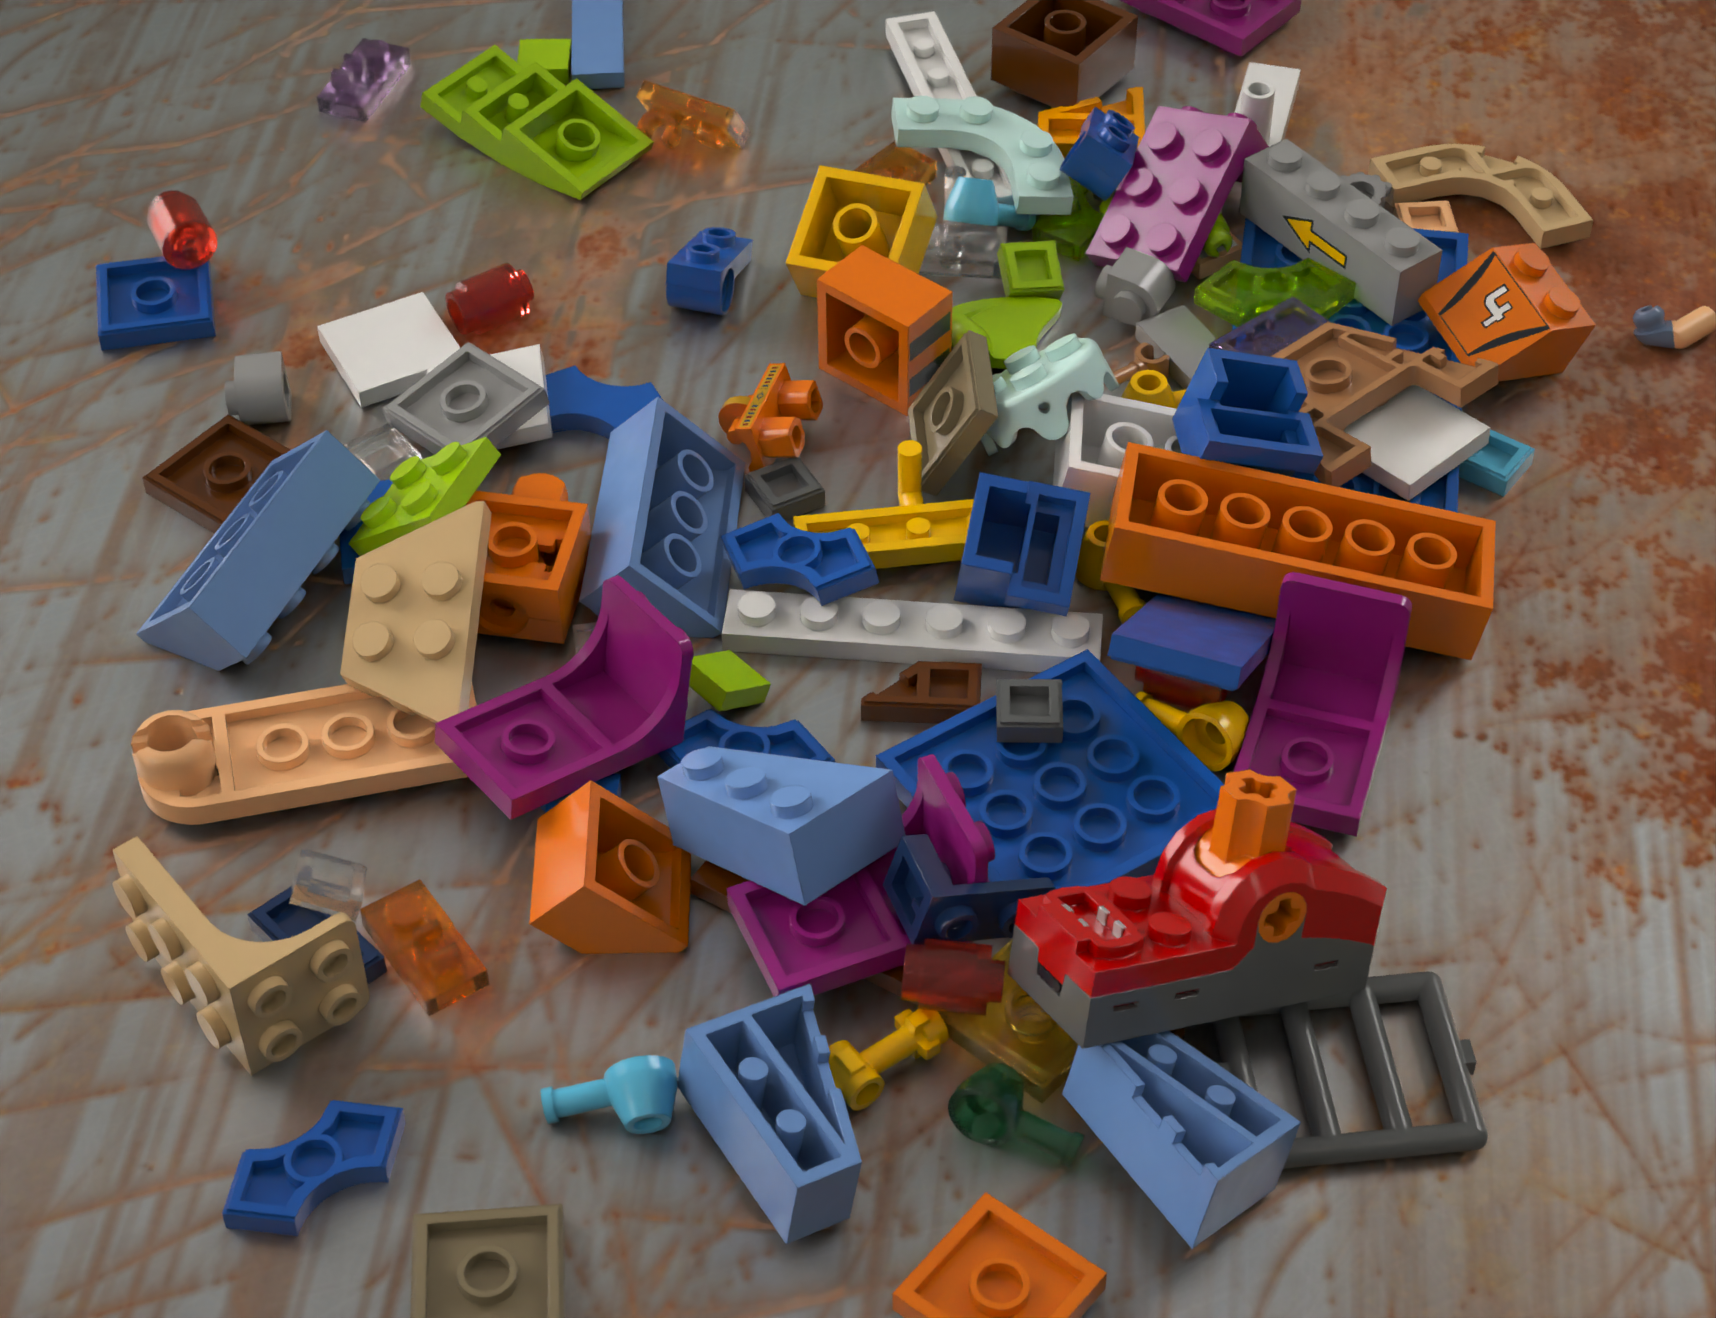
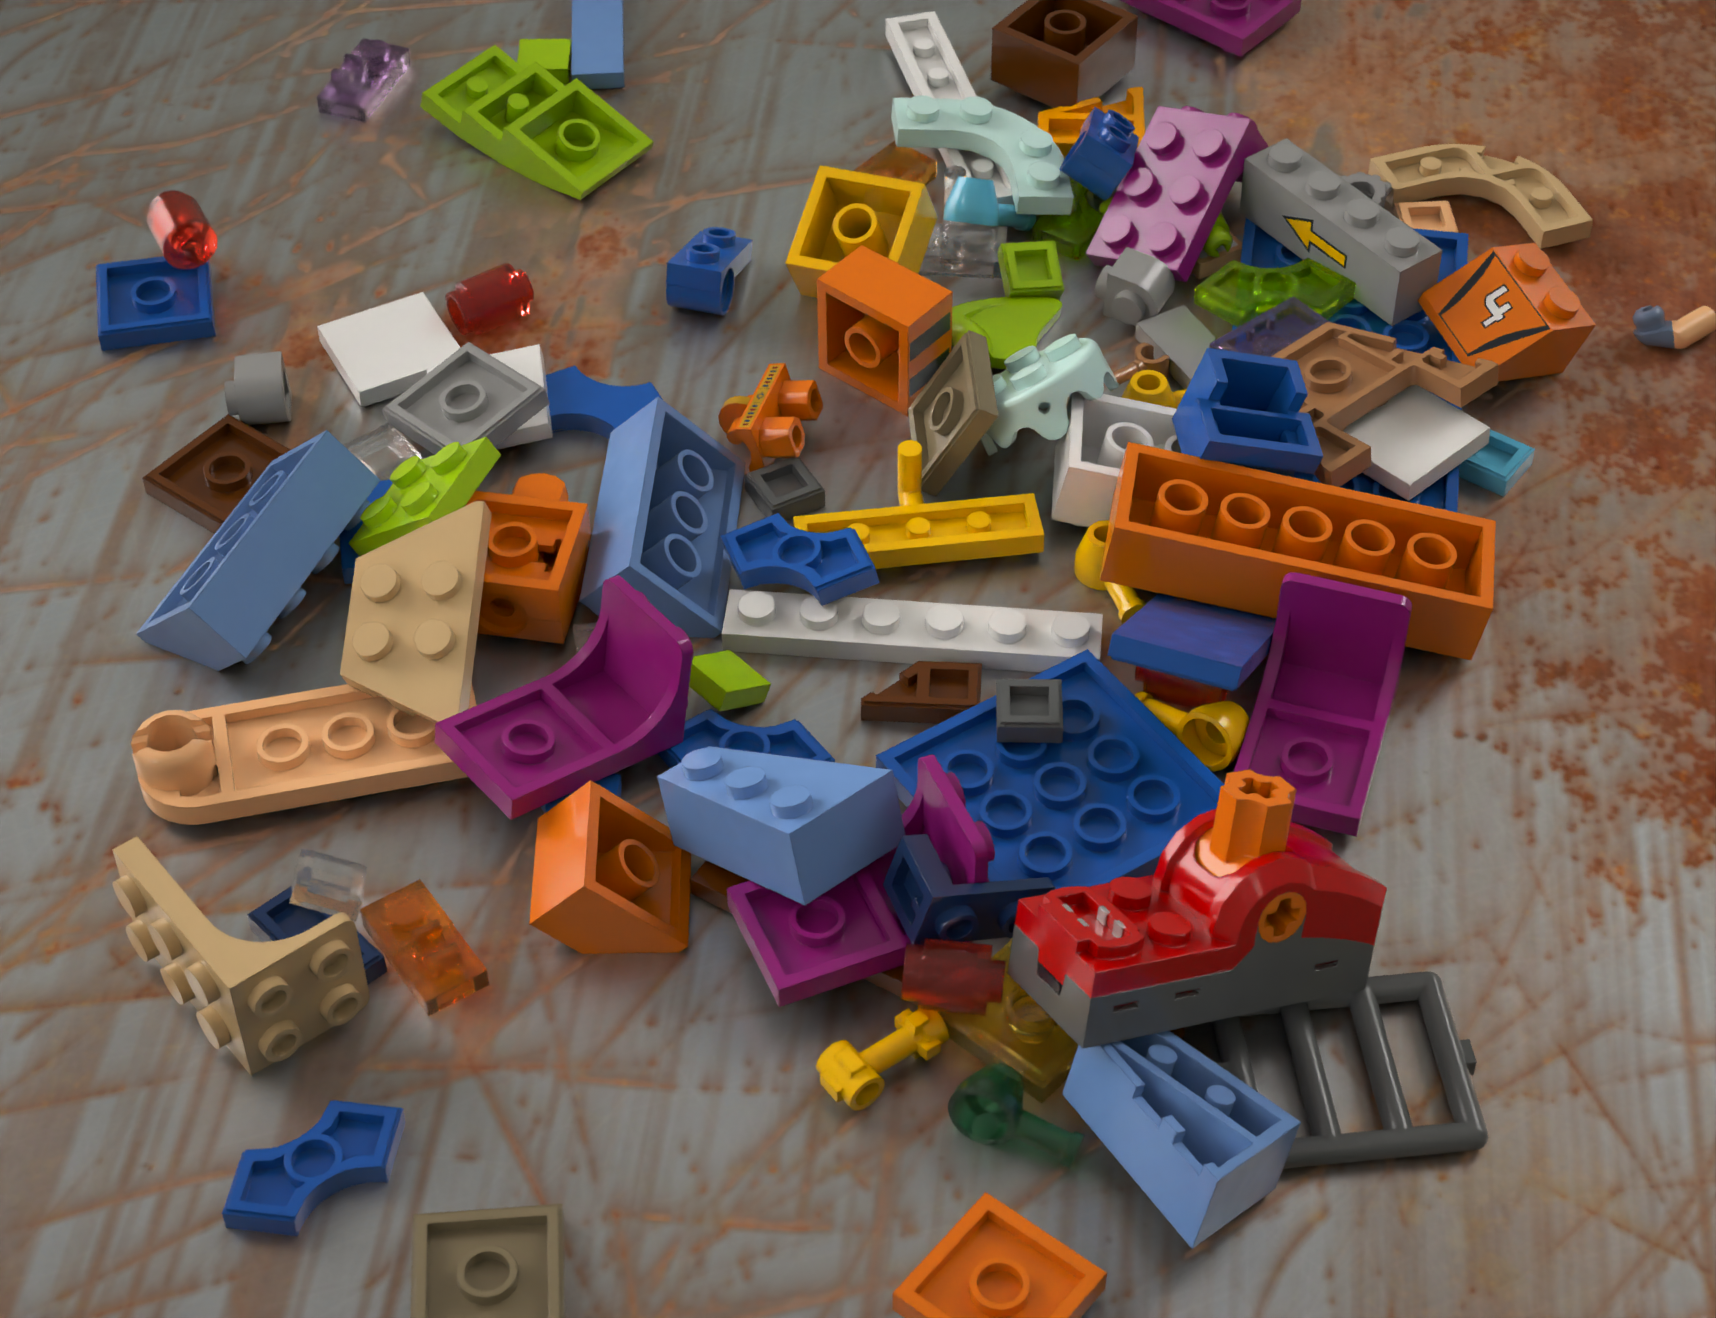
(637, 1088): medium azure bar -> none
(711, 122): clear orange plate -> none
(775, 1111): medium blue wedge -> none
(1022, 545): blue plate -> none
(1269, 99): white piece -> none

